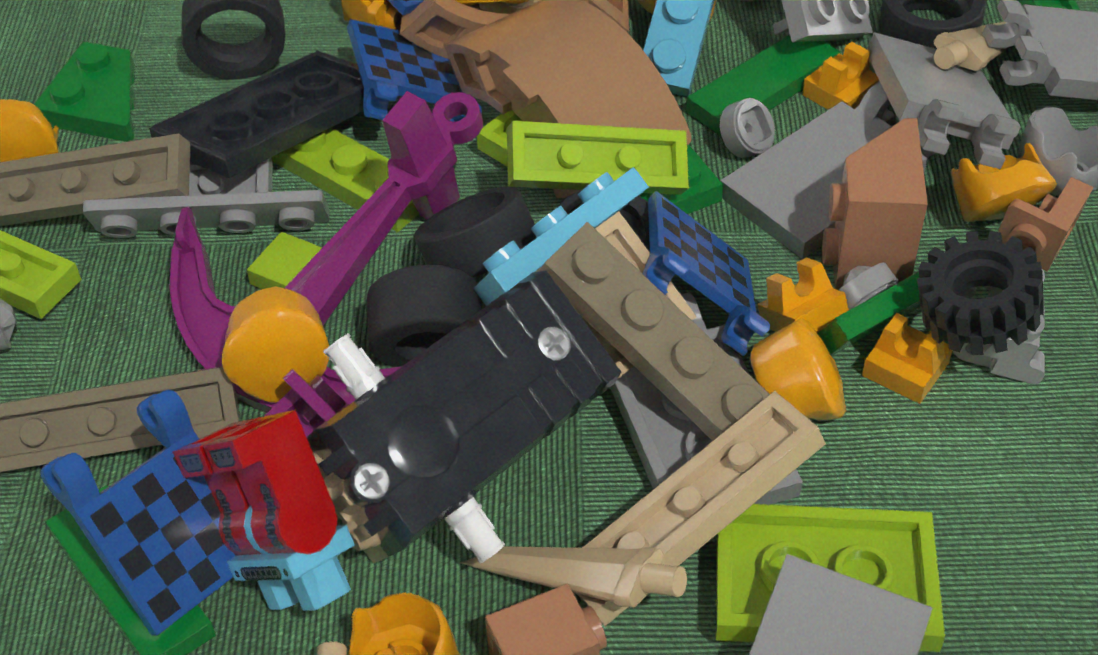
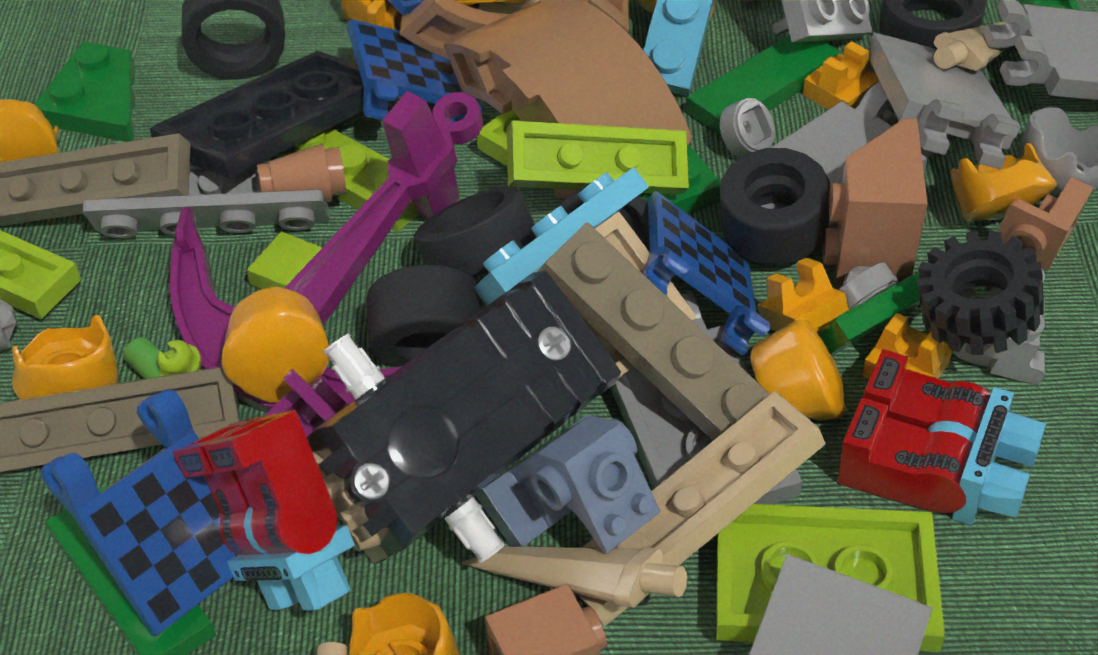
(65, 361): none -> light orange hair
(152, 362): none -> arm
(305, 170): none -> nougat cone
(579, 470): none -> sand blue tile
(771, 233): none -> black tyre
(938, 443): none -> hips

